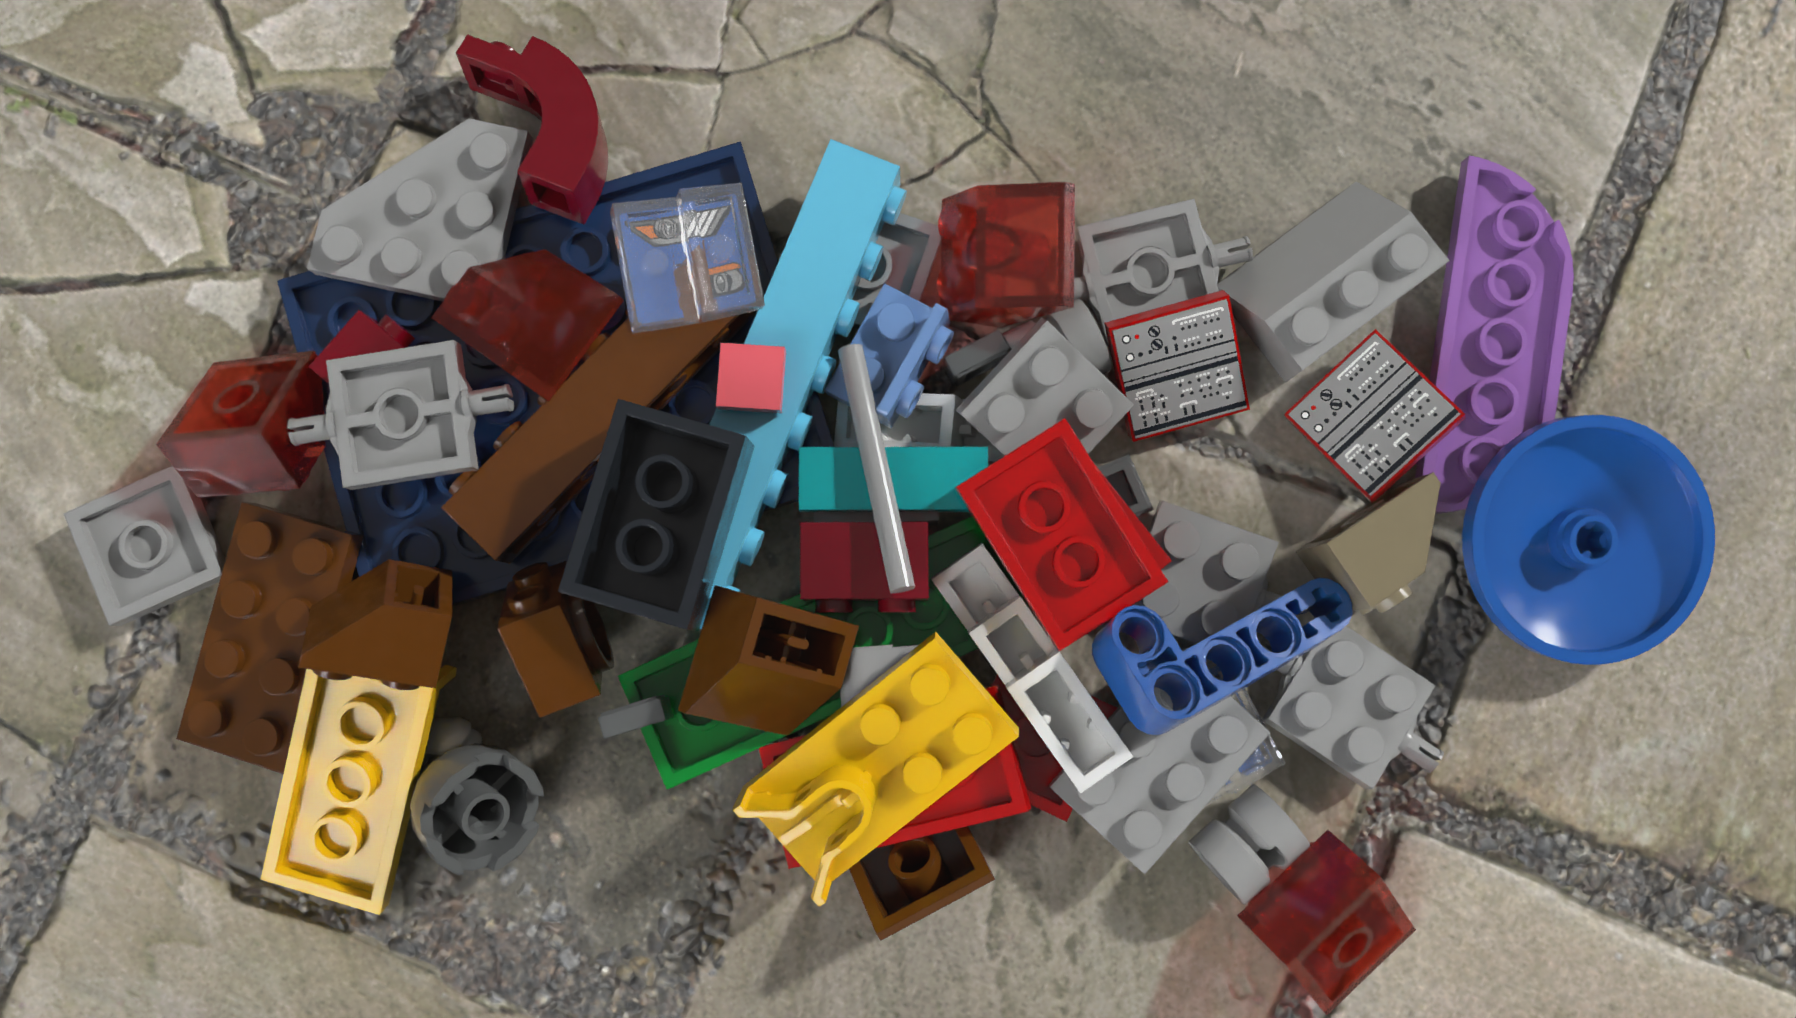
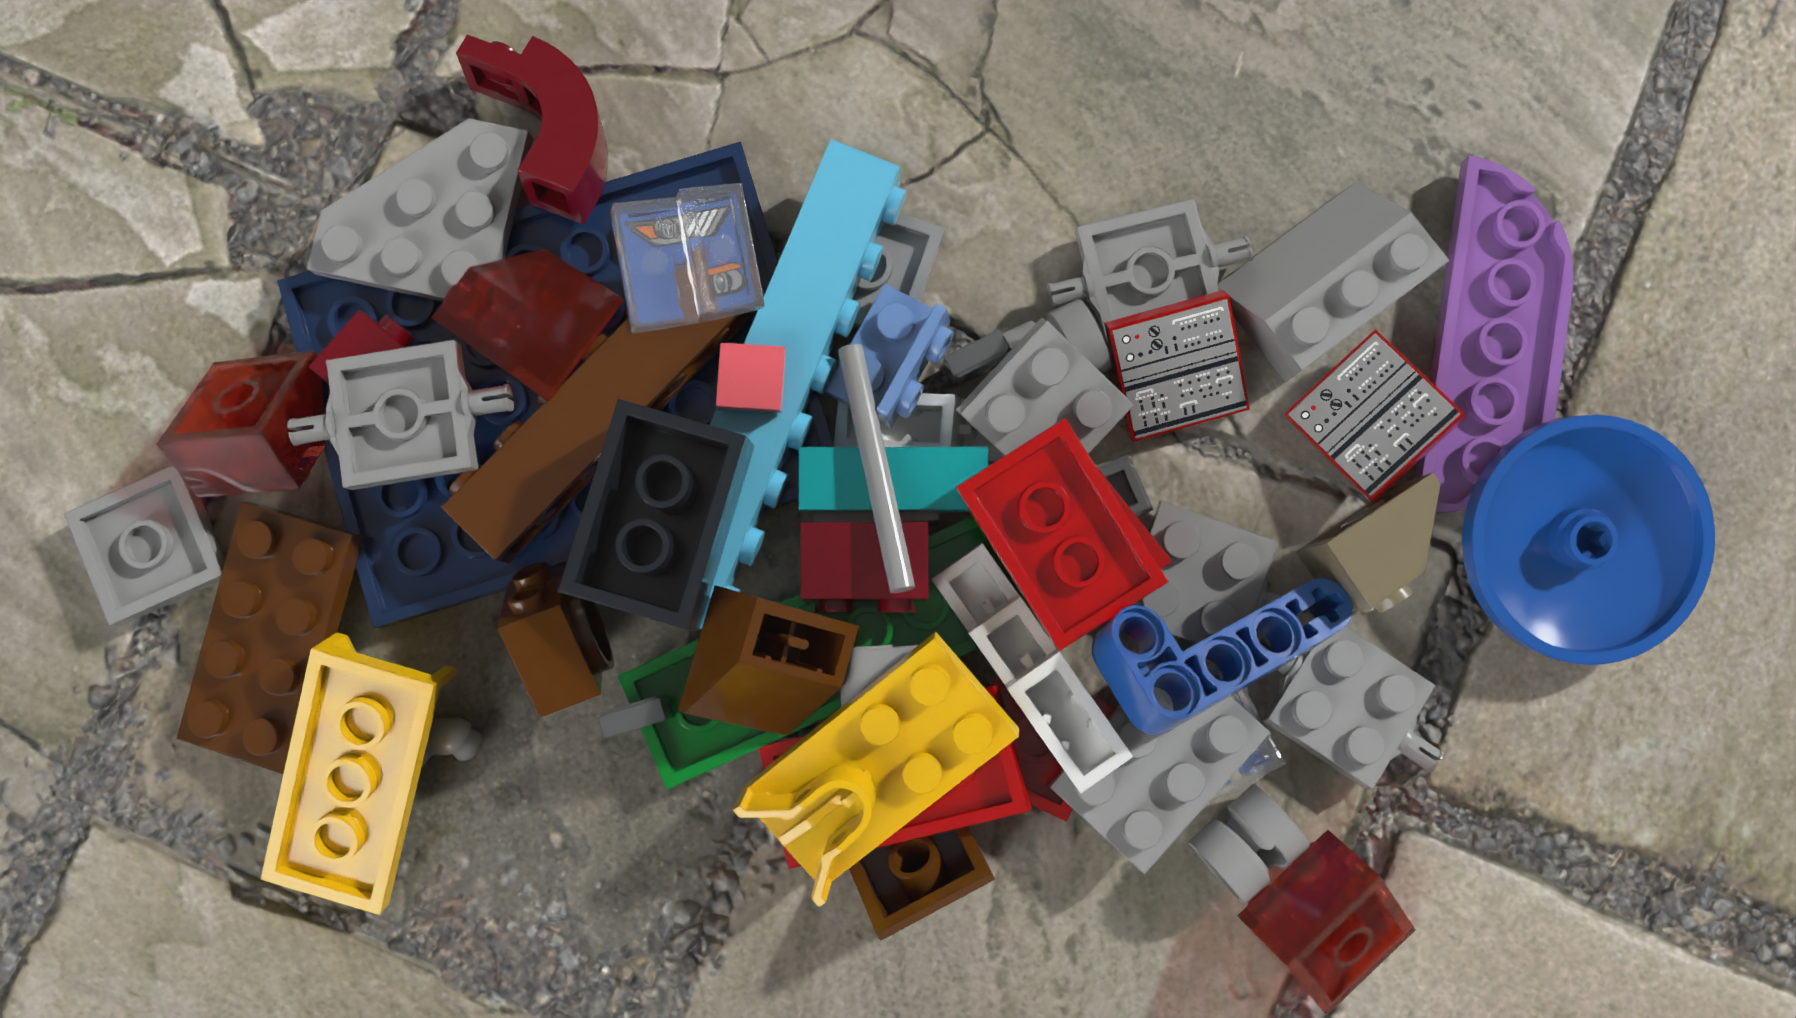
(383, 627): reddish brown slope -> none
(475, 808): dark grey cylinder -> none
(1007, 252): clear red slope -> none

